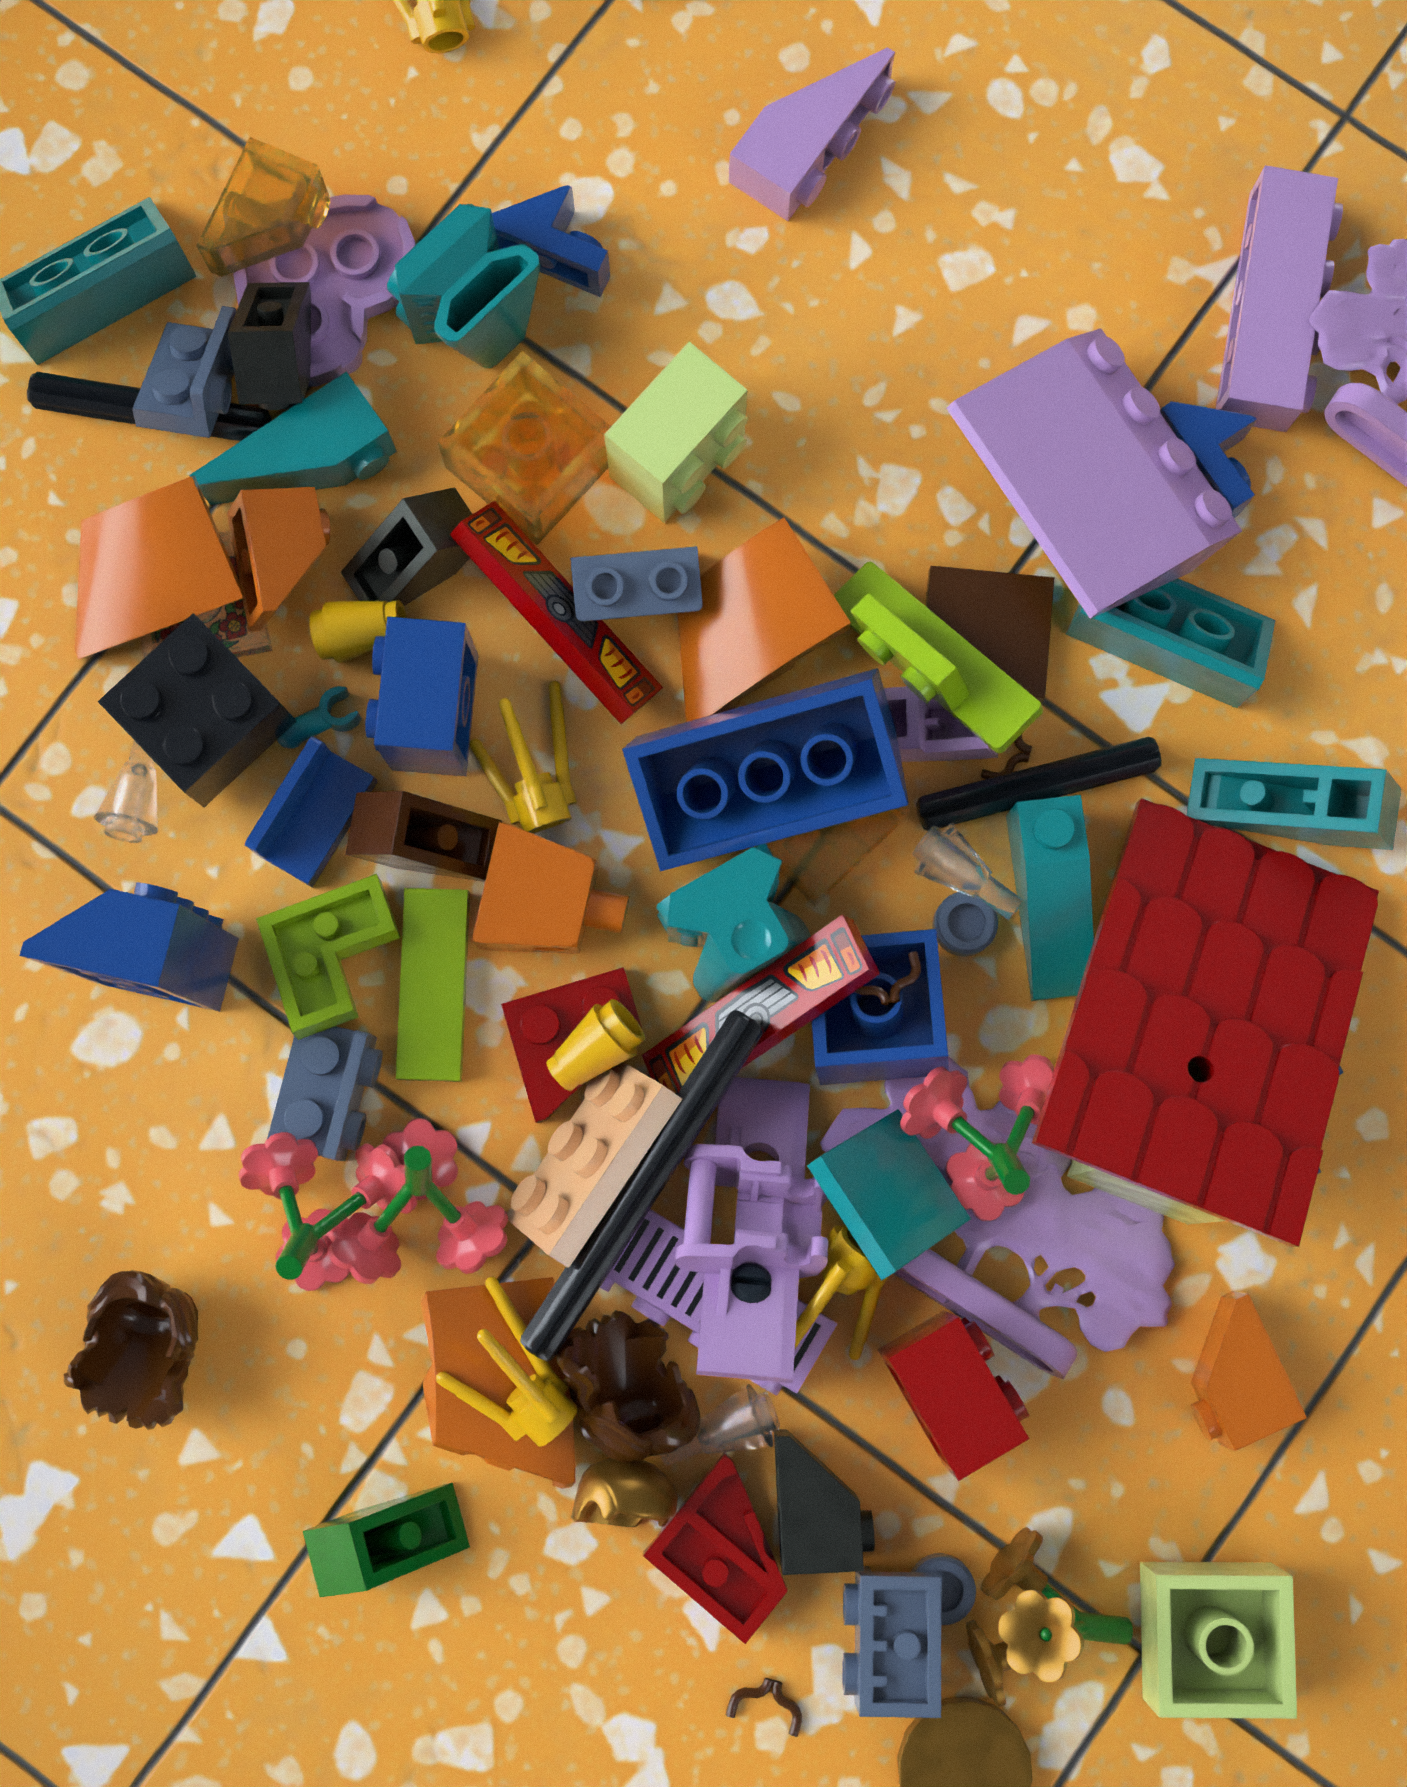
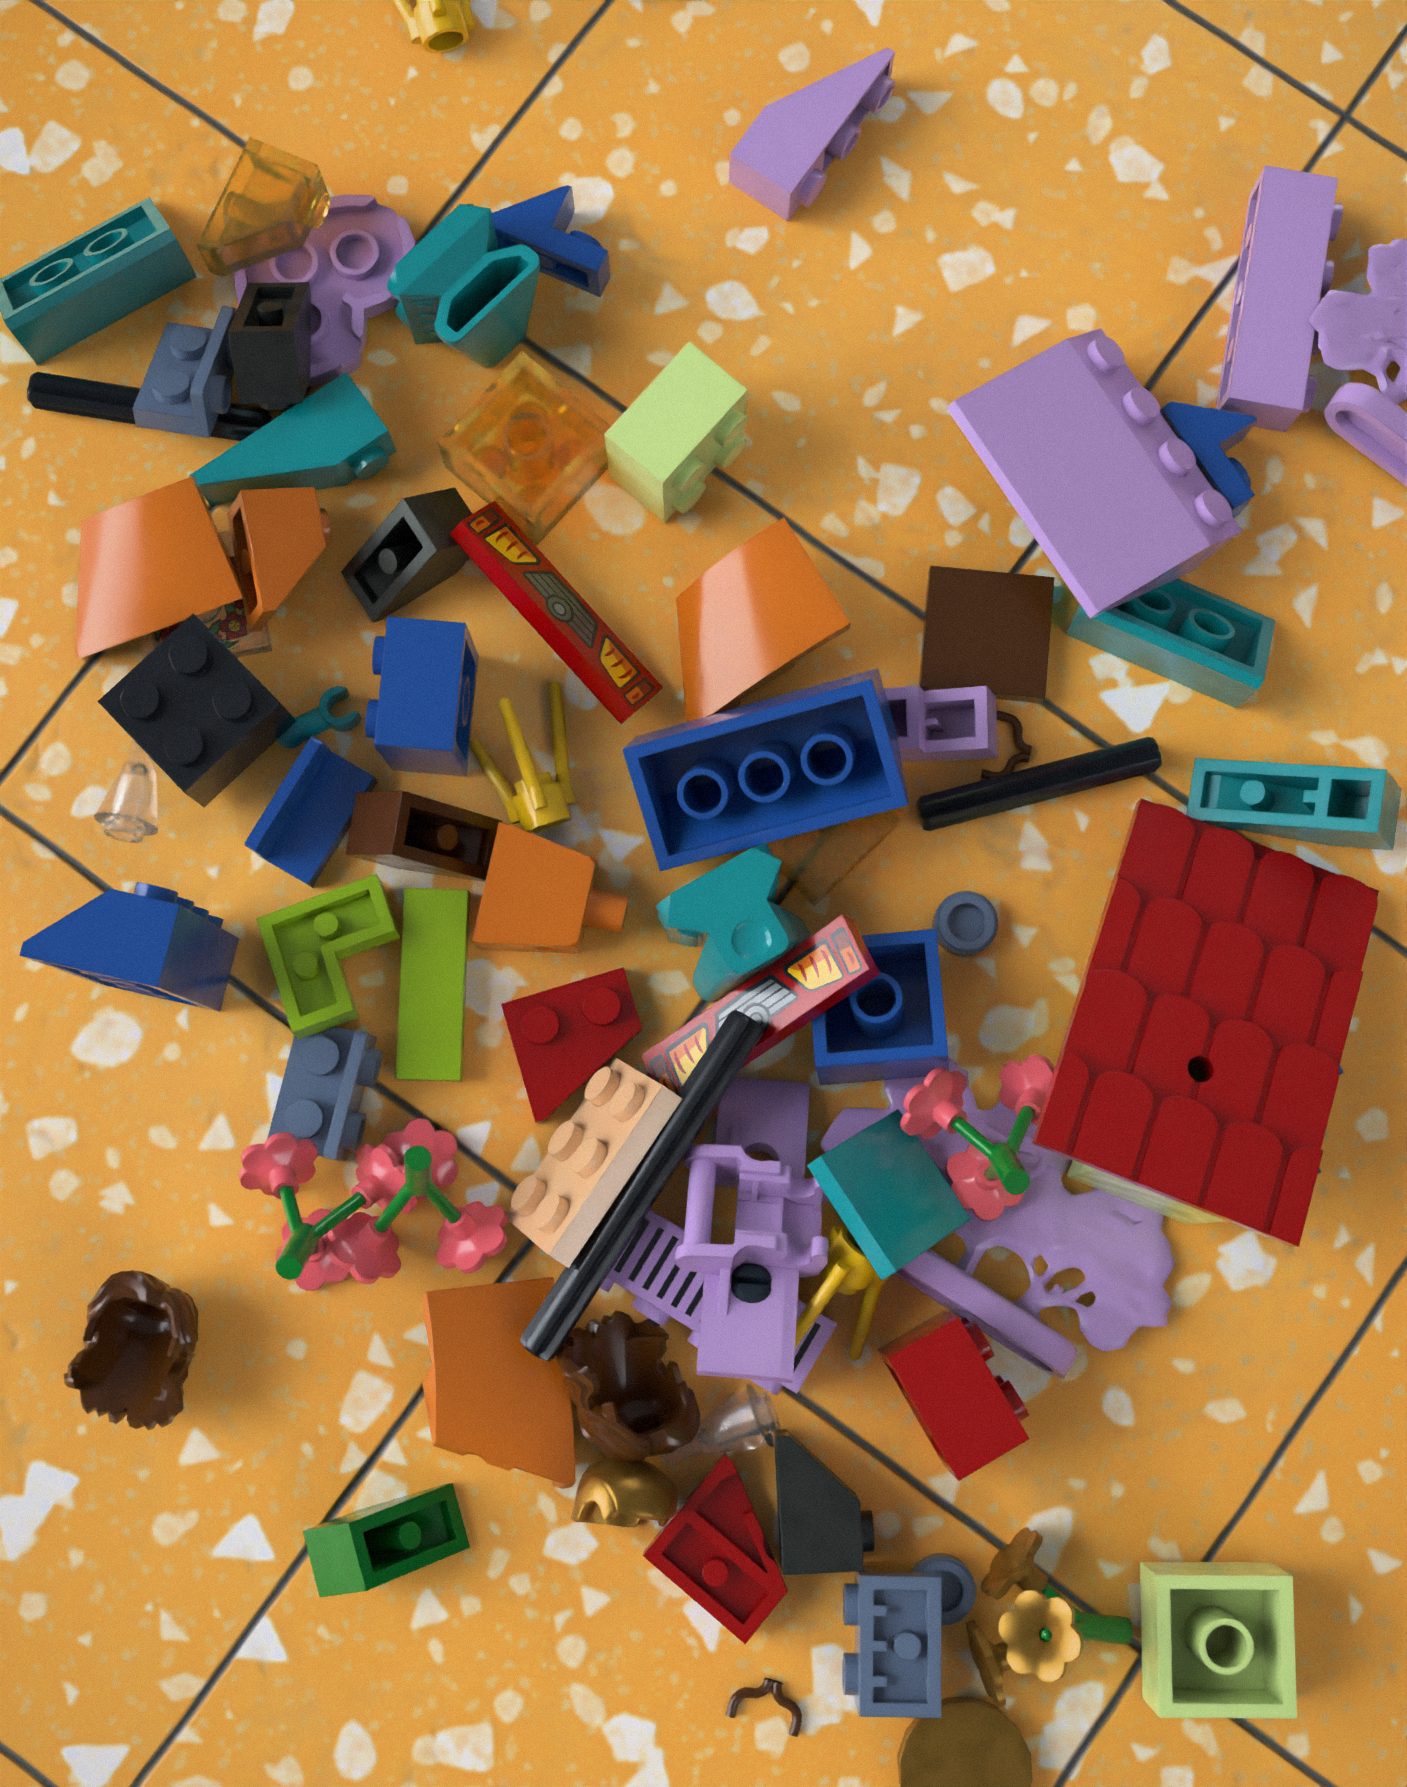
(350, 627): yellow cone -> none
(537, 1402): yellow plant -> none
(596, 1045): yellow cone -> none
(636, 584): sand blue bracket -> none
(897, 986): reddish brown piece -> none
(935, 658): lime bracket -> none
(955, 864): clear cone -> none
(1055, 883): teal slope -> none
(1241, 1379): orange slope -> none

